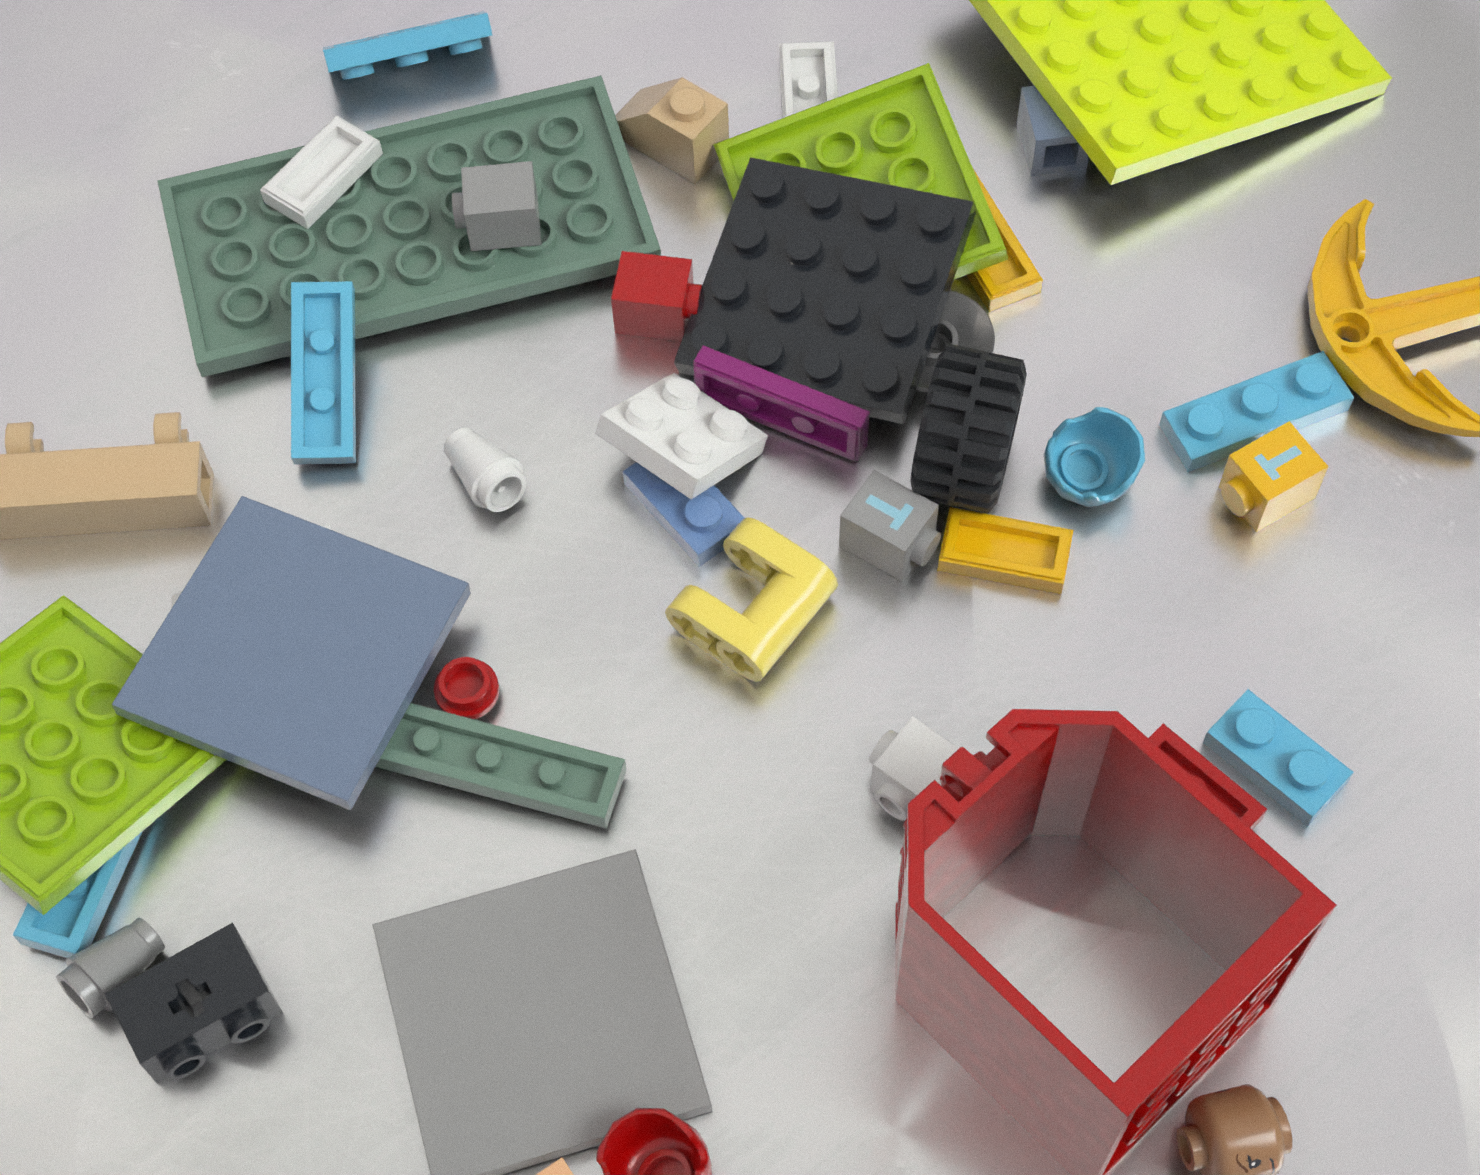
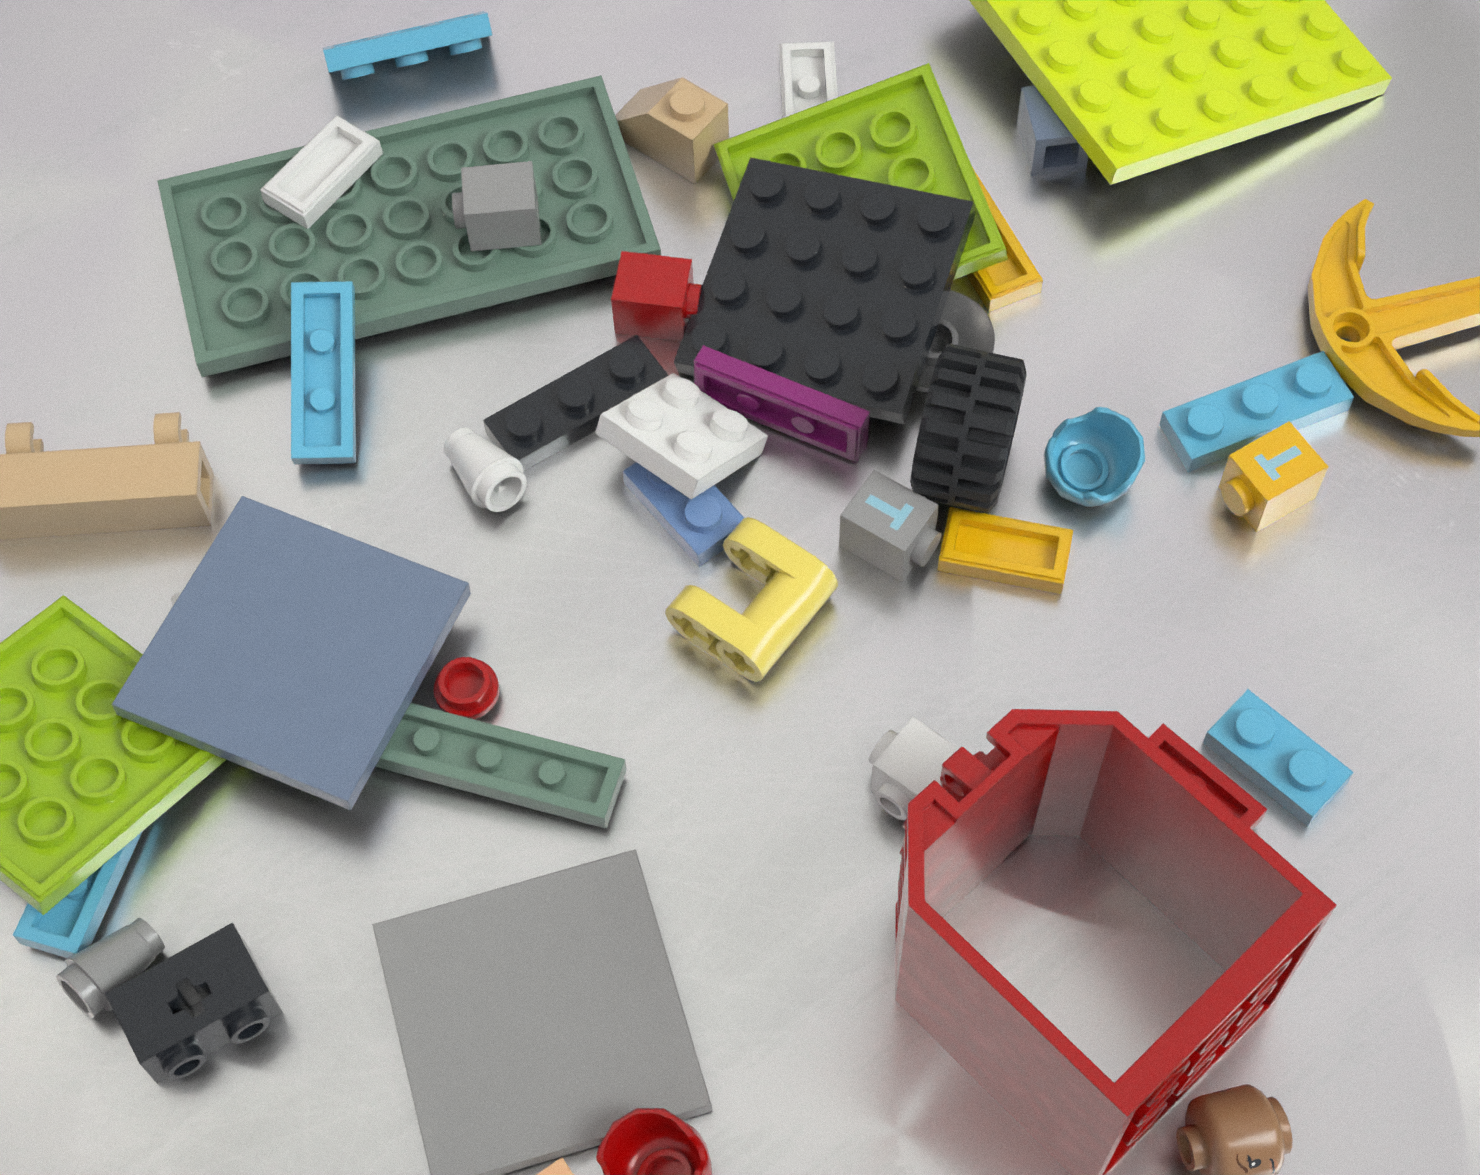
(572, 403): none -> black plate

